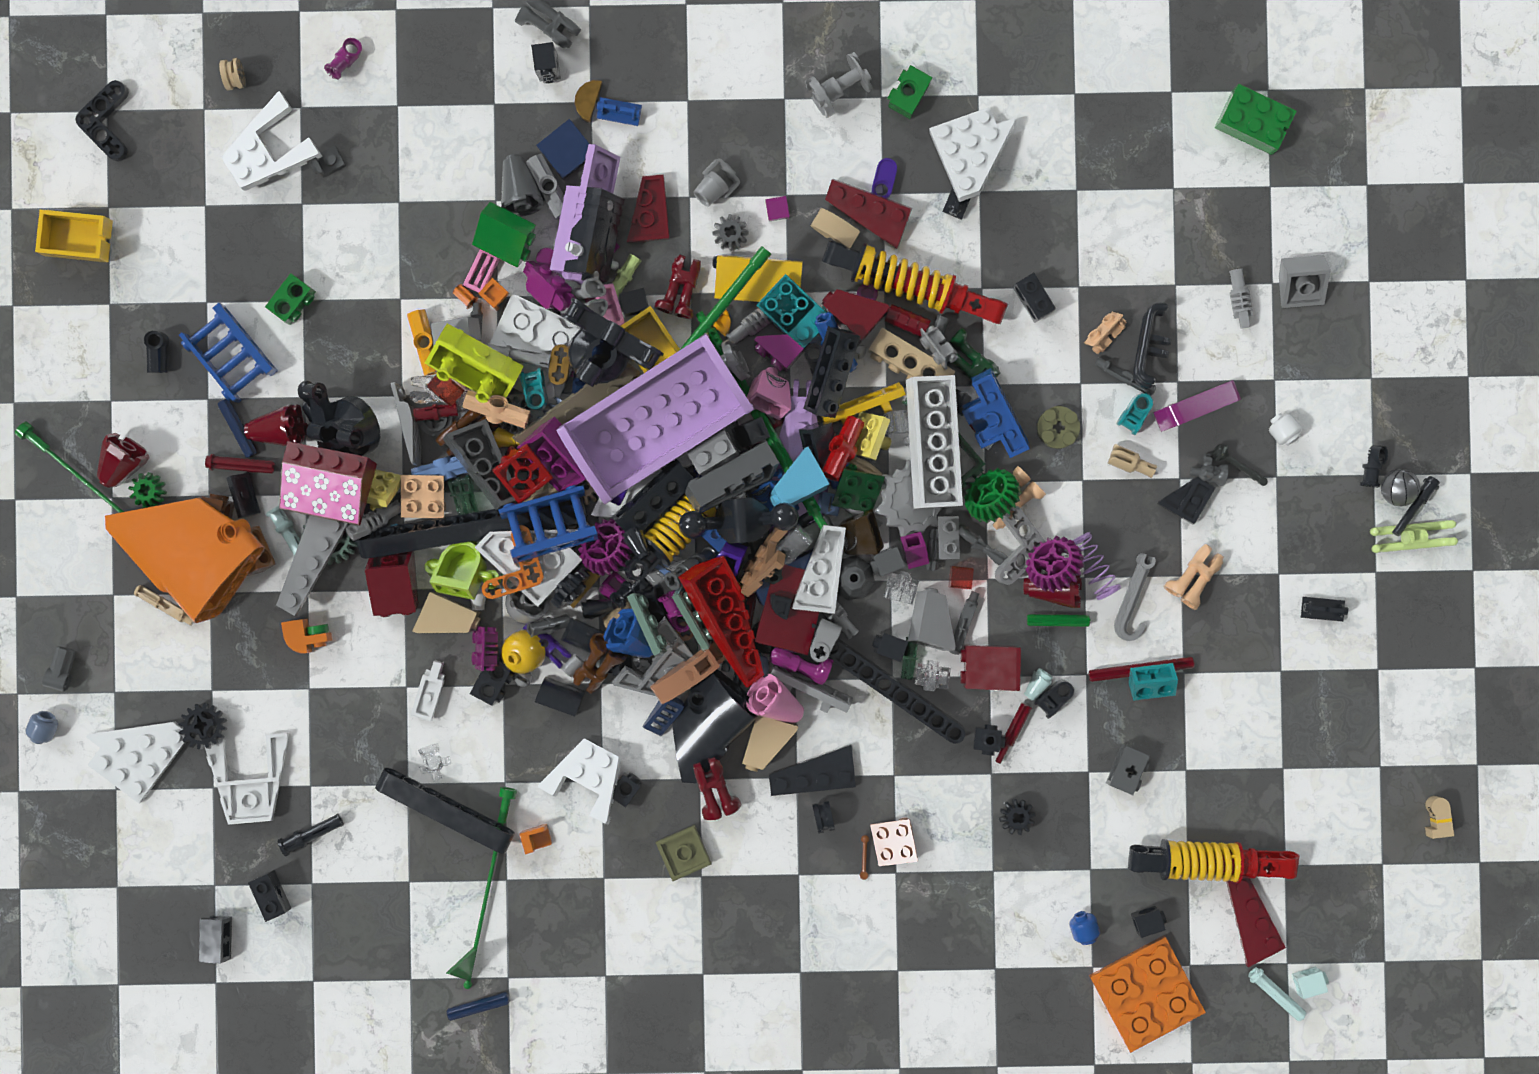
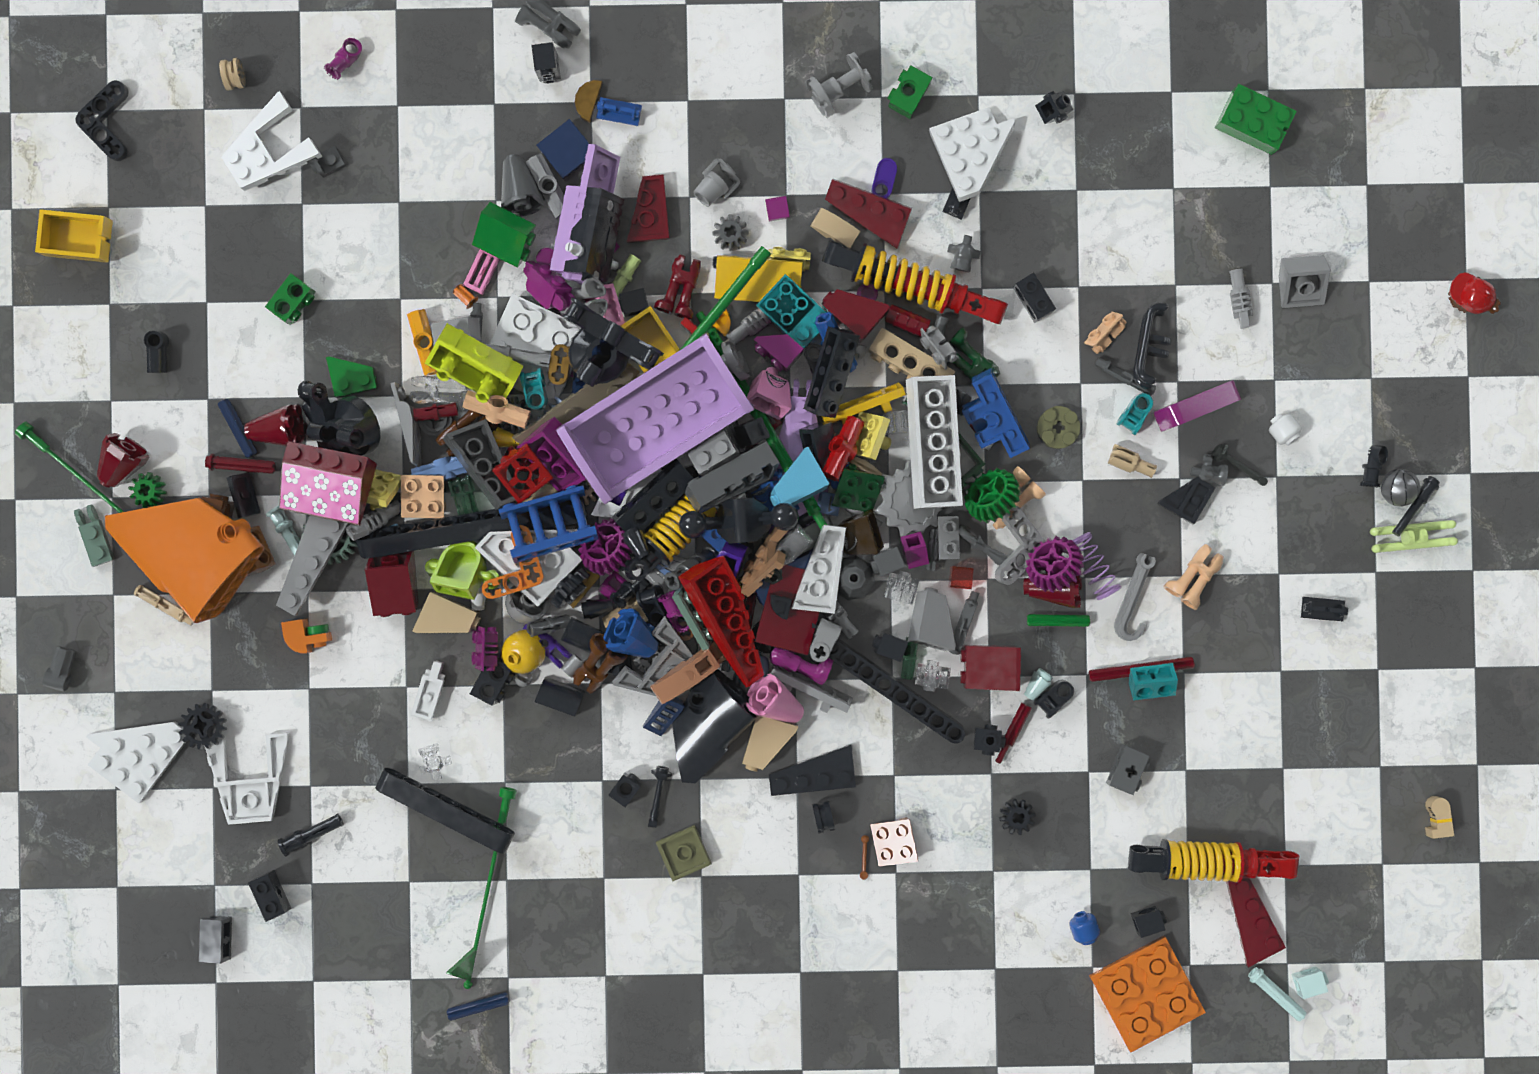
(41, 727): sand blue head -> none
(94, 537): none -> sand green hinge
(236, 333): blue fence -> none
(350, 377): none -> green wing
(445, 390): clear red piece -> none
(493, 293): orange panel -> none
(535, 838): orange panel -> none
(593, 769): white wing -> none
(648, 623): sand green tile -> none
(661, 774): none -> black piece
(688, 325): none -> red tile
(710, 780): dark red piece -> none
(797, 255): none -> light yellow hinge
(963, 254): none -> dark grey piece
(1054, 107): none -> black brick
(1473, 294): none -> red hair

